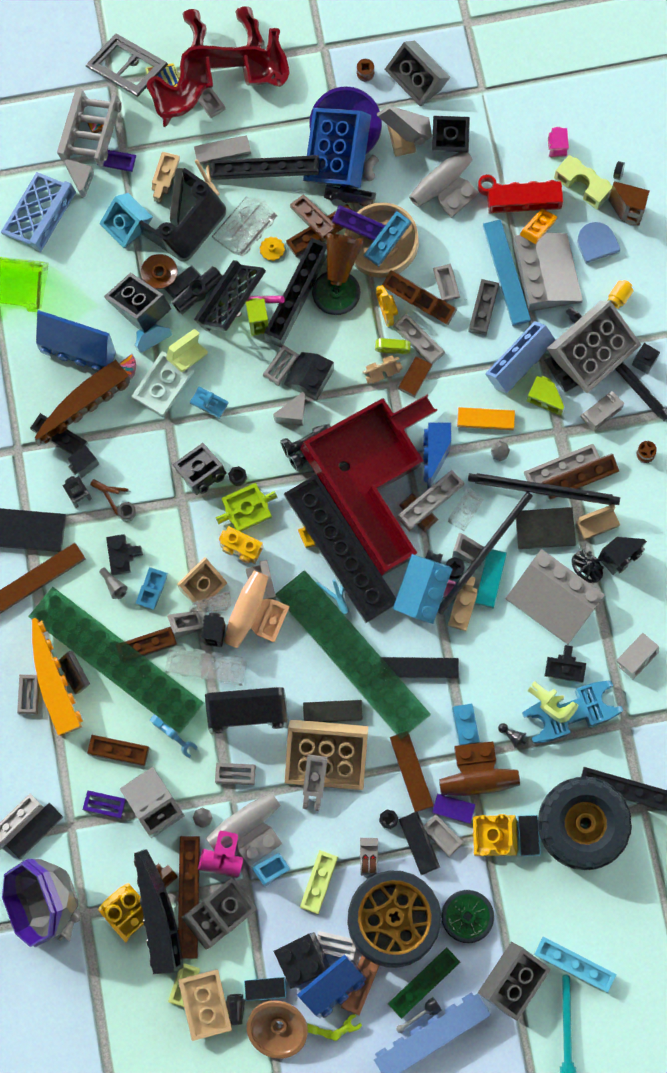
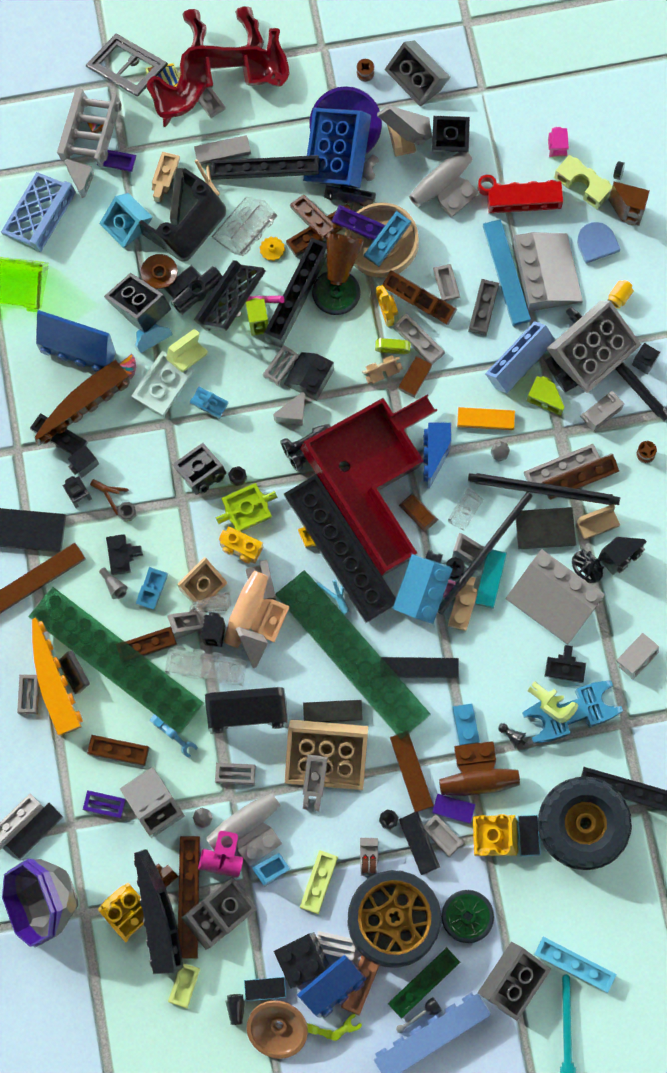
(67, 931): light grey piece -> none
(204, 1005): tan plate -> none
(253, 644): none -> light grey slope
(430, 500): light grey tile -> none
(538, 226): light orange tile -> none

